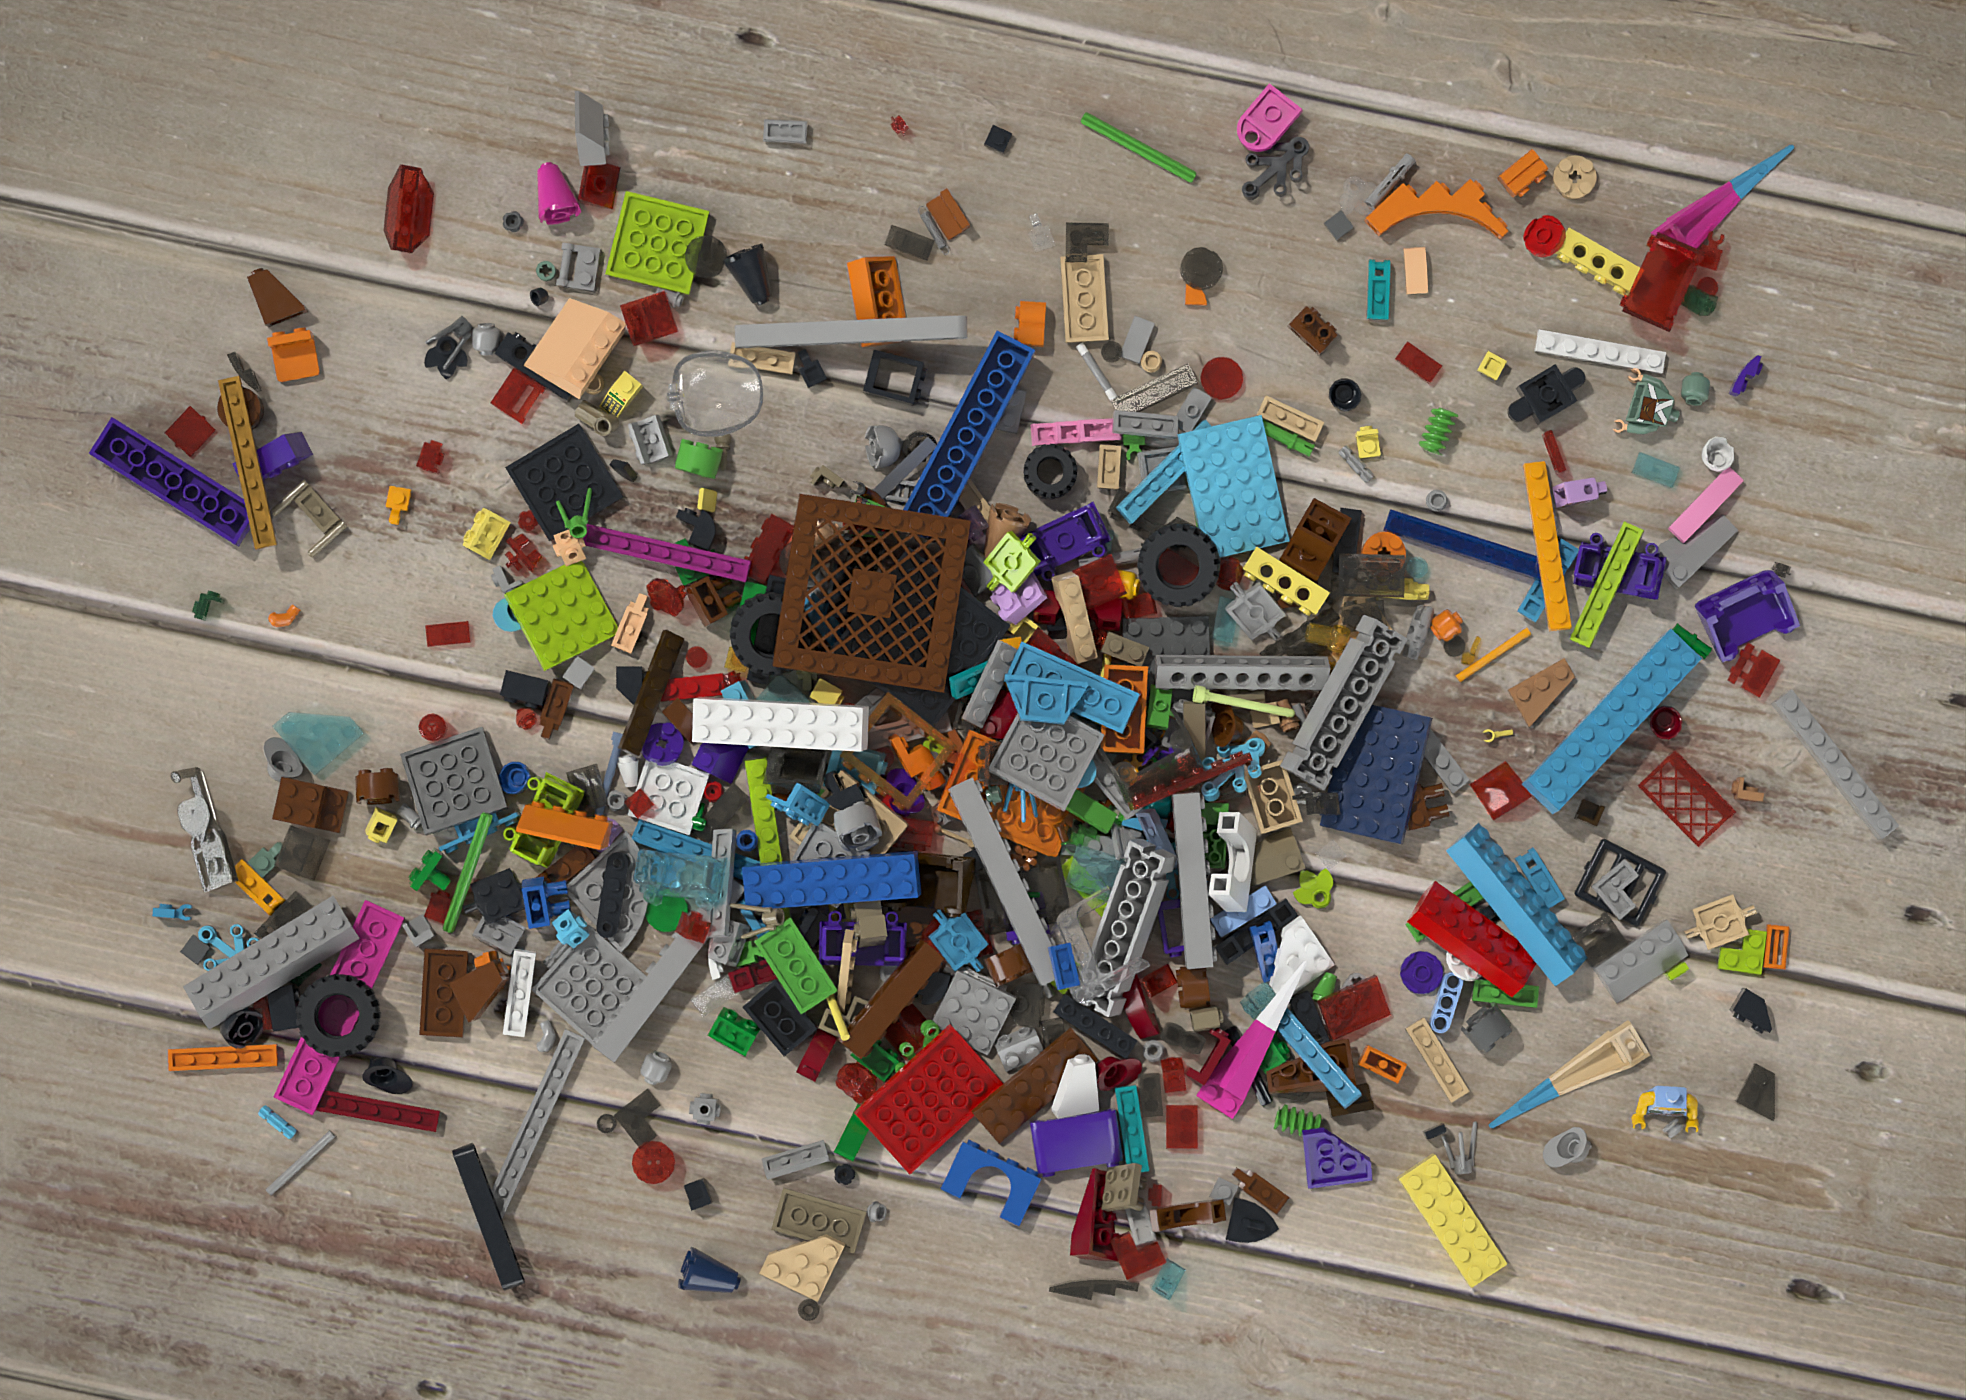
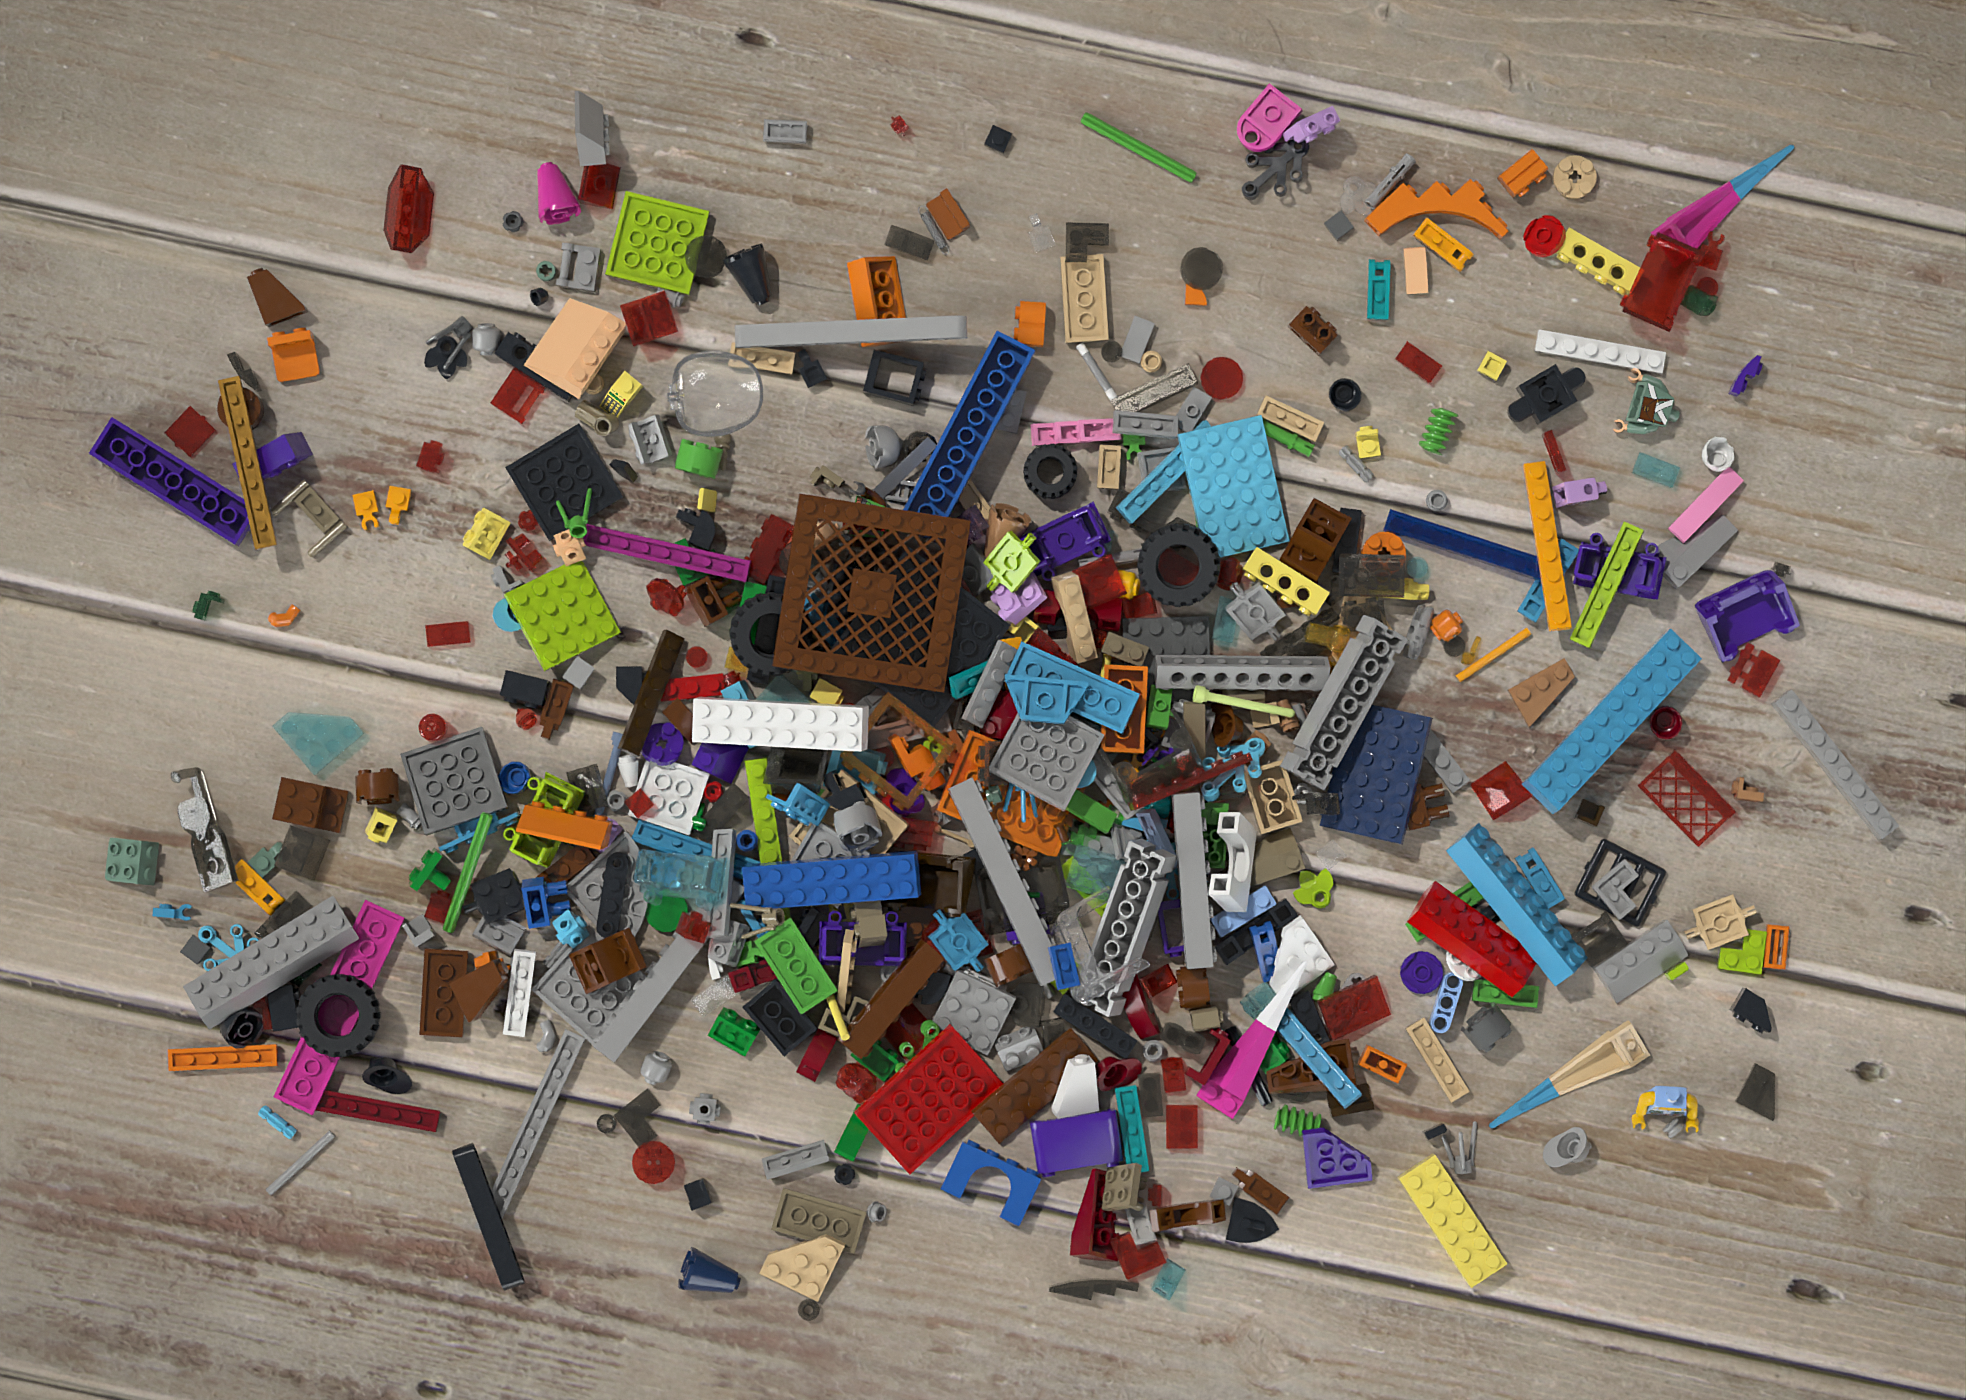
(131, 861): none -> sand green bracket
(281, 759): light grey piece -> none
(365, 506): none -> light orange plate
(607, 960): none -> reddish brown bracket
(631, 624): light nougat hinge -> none
(1311, 126): none -> lavender plate
(1442, 244): none -> light orange plate
(1497, 734): light yellow hand -> none
(1691, 639): green pin -> none
(1695, 388): sand green head -> none

